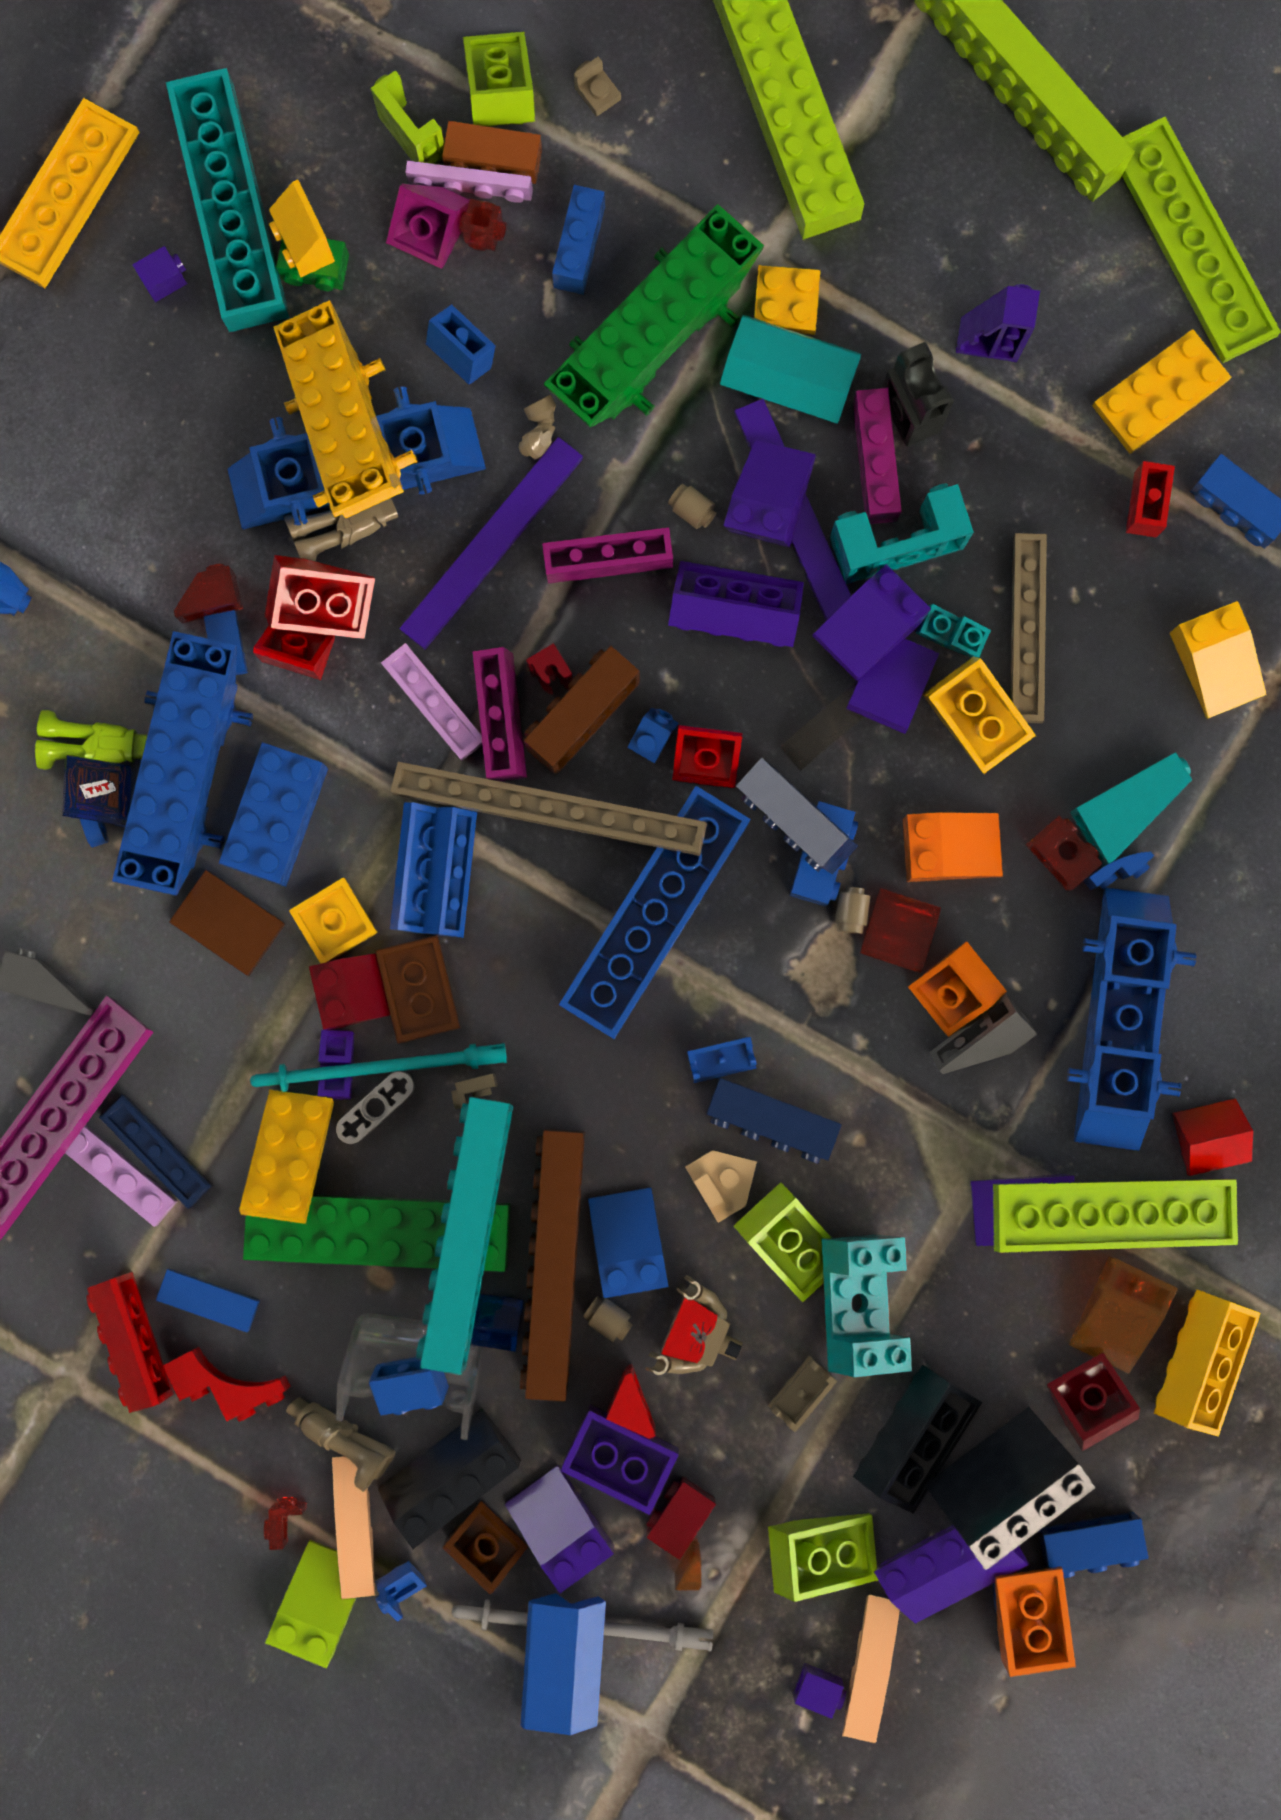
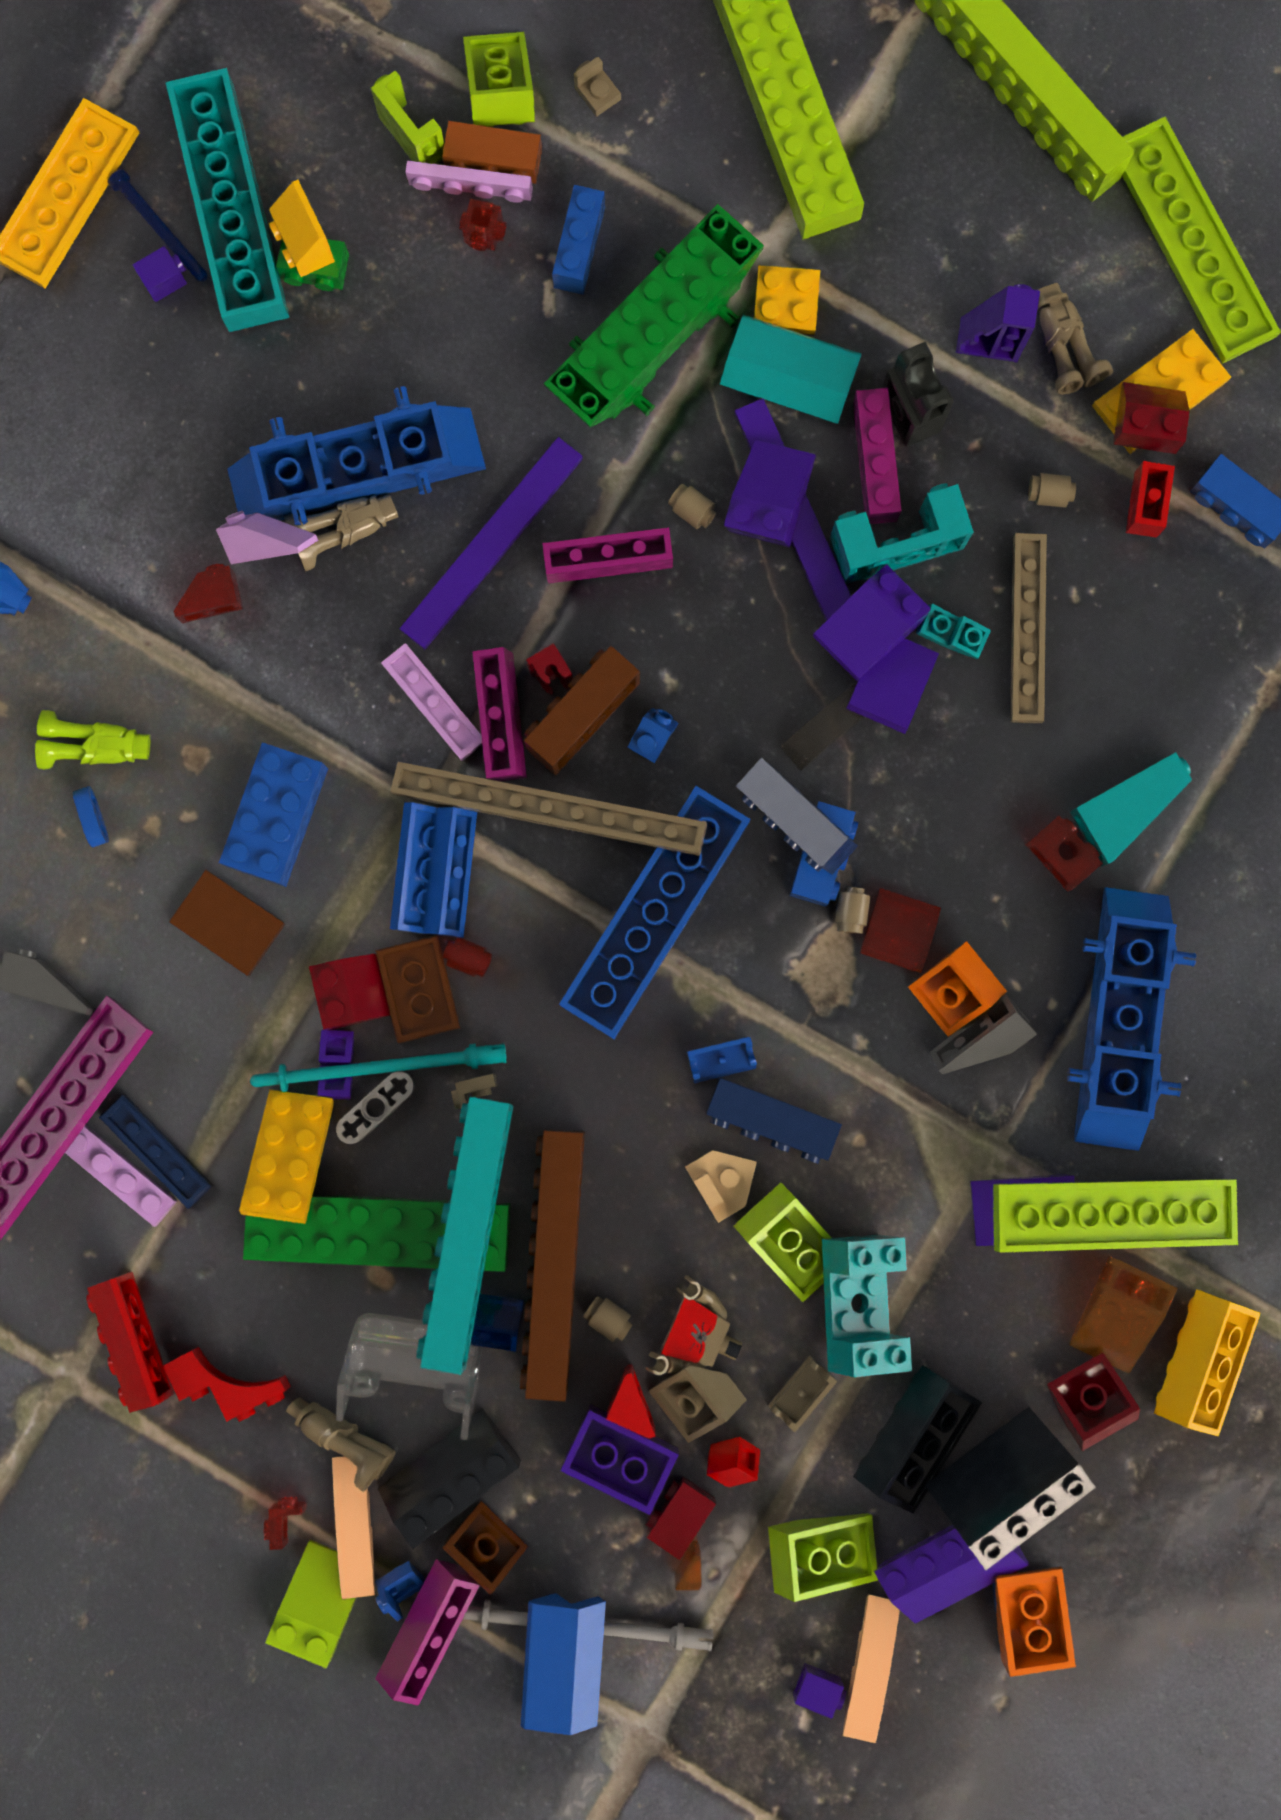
(96, 790): clear blue tile -> none
(120, 181): none -> clear blue bar
(178, 764): blue piece -> none
(208, 1300): blue tile -> none
(226, 628): blue tile -> none
(261, 537): none -> lavender slope
(295, 651): red slope -> none
(318, 598): red slope -> none
(333, 921): yellow plate -> none
(338, 412): yellow piece -> none
(406, 1387): blue brick -> none
(426, 222): magenta slope -> none
(427, 1632): none -> magenta brick
(460, 344): blue brick -> none
(467, 957): none -> clear red brick
(539, 439): dark tan arm -> none
(559, 1529): slope -> none
(627, 1242): blue slope -> none
(698, 1400): none -> dark tan slope
(707, 756): red slope -> none
(733, 1462): none -> red panel
(736, 604): dark purple slope -> none
(952, 846): orange slope -> none
(979, 714): yellow slope -> none
(1051, 490): none -> dark tan brick
(1063, 324): none -> dark tan piece
(1094, 1544): blue brick -> none
(1128, 866): blue slope -> none
(1151, 418): none -> dark red slope
(1214, 1136): red slope -> none
(1220, 659): yellow slope -> none

